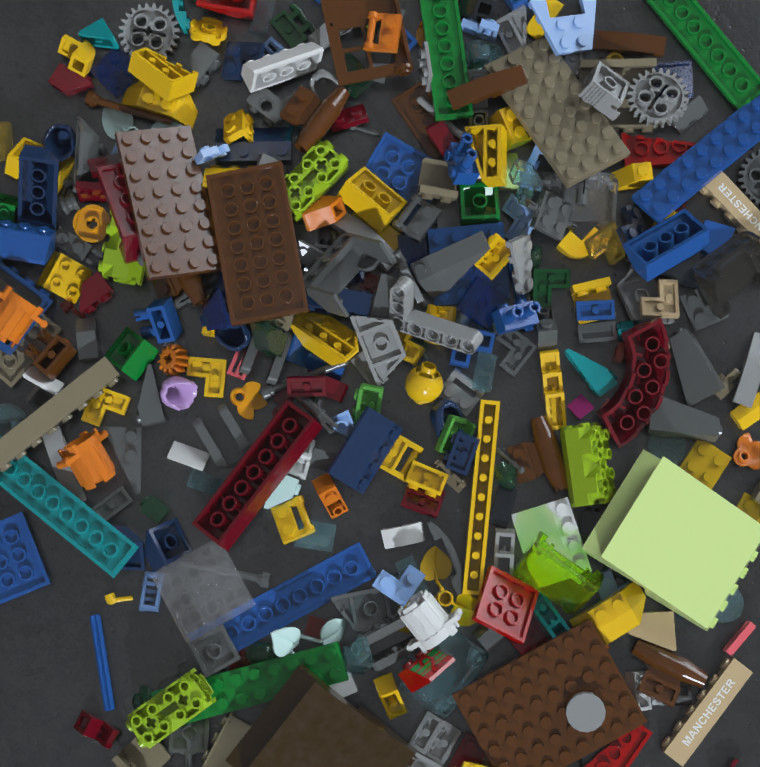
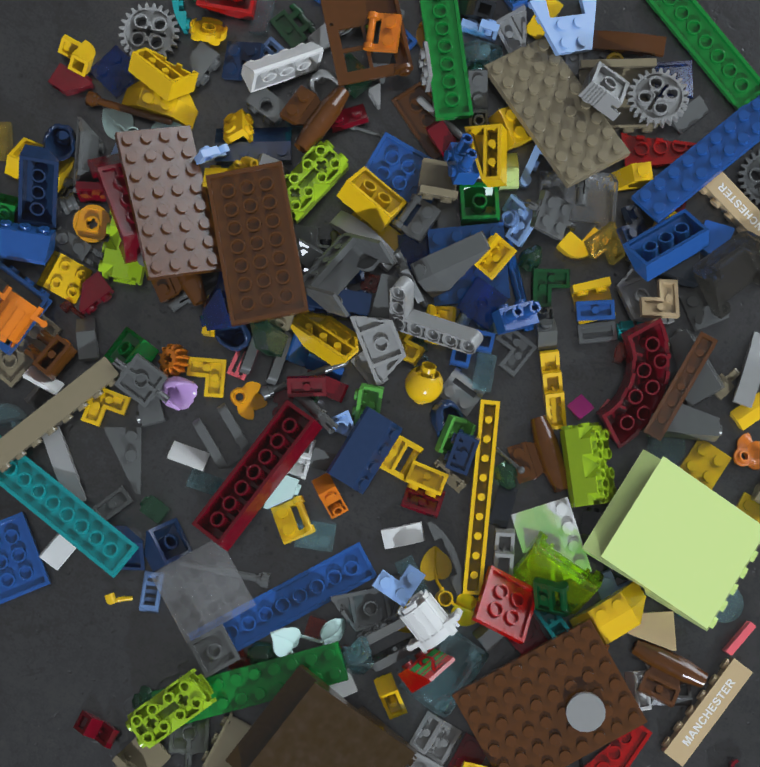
(57, 551): none -> white slope
(87, 459): orange container -> none
(99, 35): teal slope -> none
(102, 662): blue axle -> none
(141, 380): none -> dark grey plate
(163, 320): blue brick -> none
(245, 162): none -> yellow arm
(324, 212): orange slope -> none
(375, 95): none -> light grey slope
(487, 86): reddish brown slope -> none
(510, 218): none -> medium blue plate
(521, 259): light grey wing -> none
(526, 177): clear light blue brick -> none
(544, 596): none -> dark green plate
(595, 375): teal slope -> none
(680, 386): none -> reddish brown plate

